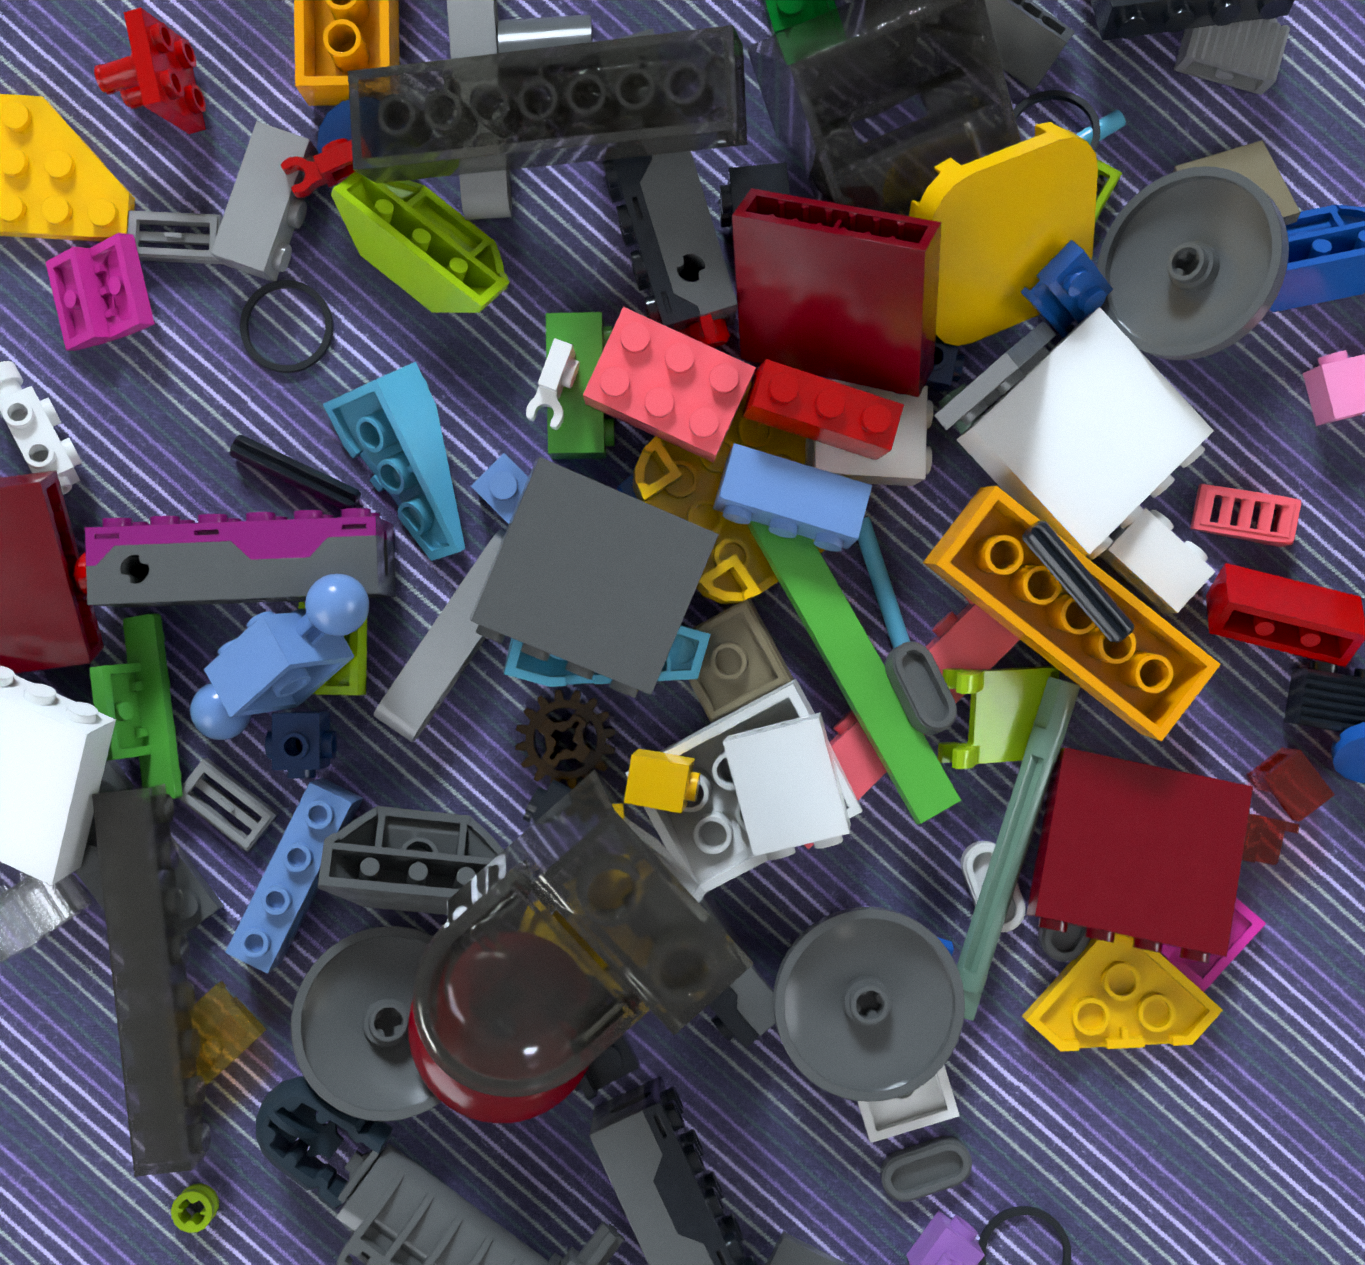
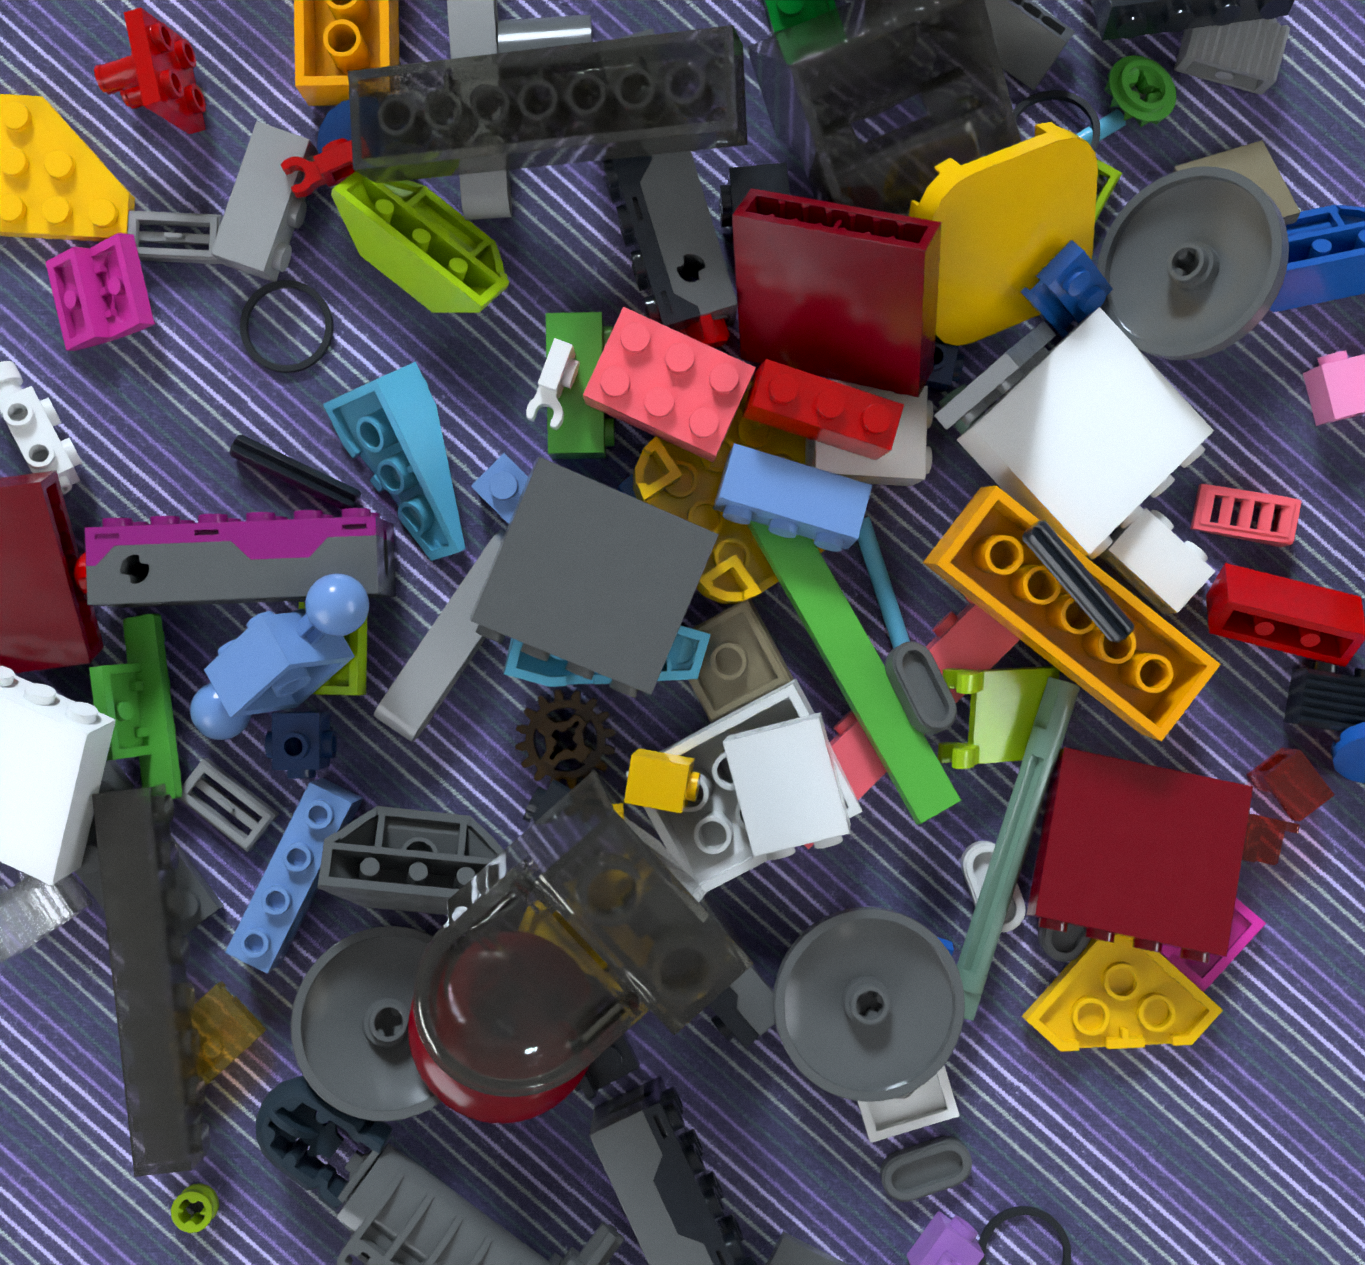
(1151, 81): none -> bright green gear

